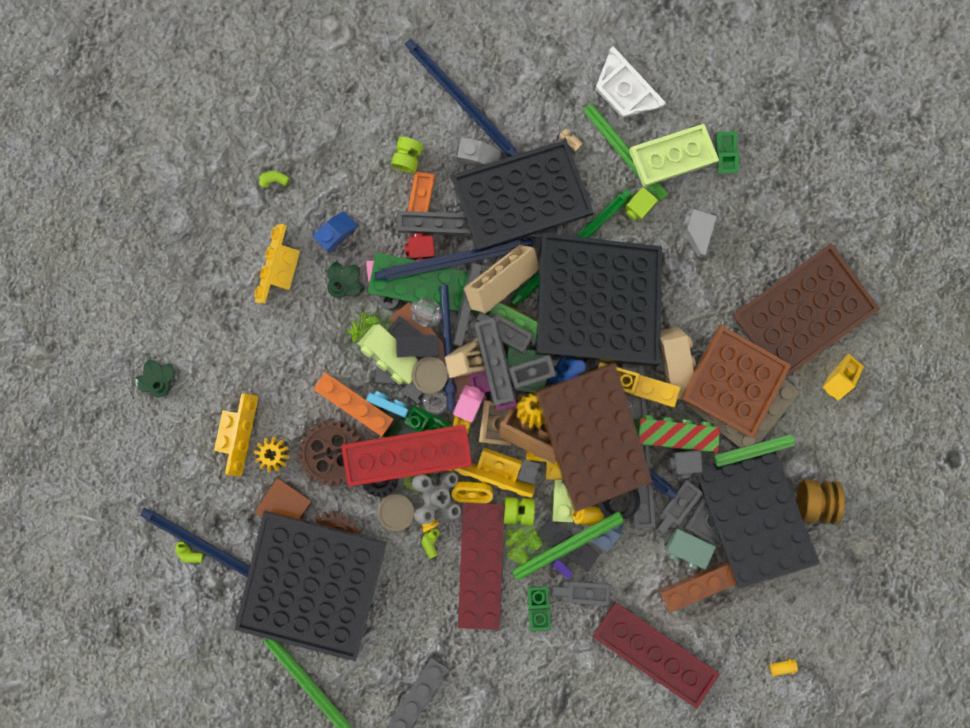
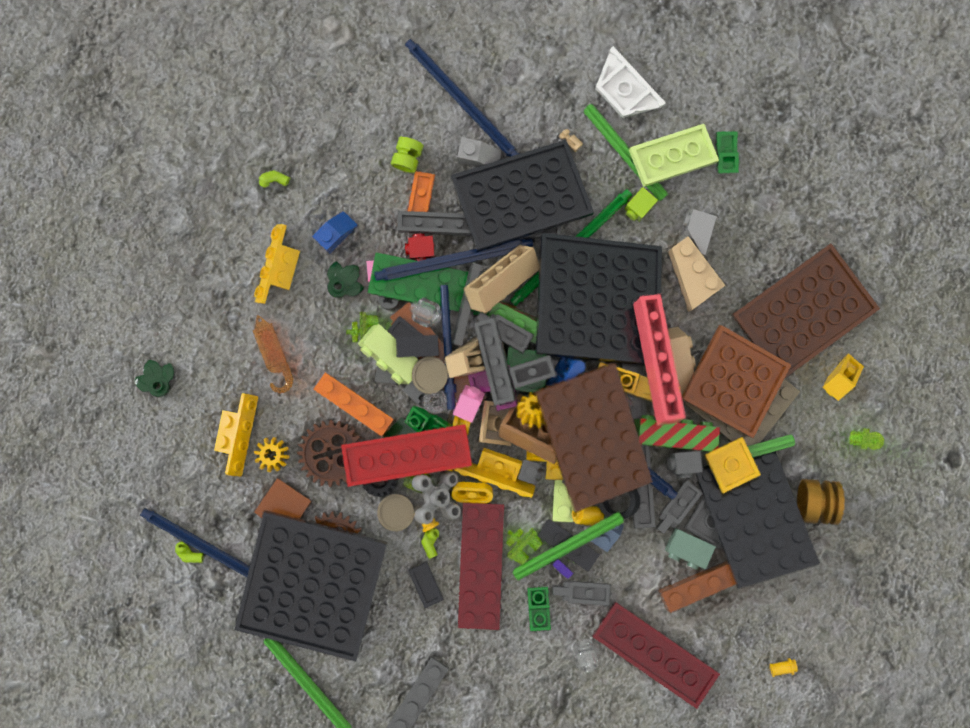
(272, 352): none -> clear orange plate
(381, 400): medium azure plate -> none
(426, 584): none -> black tile
(511, 511): lime wheel -> none
(658, 360): none -> coral brick
(694, 273): none -> tan wedge
(732, 464): none -> yellow tile
(865, 439): none -> clear neon green hips

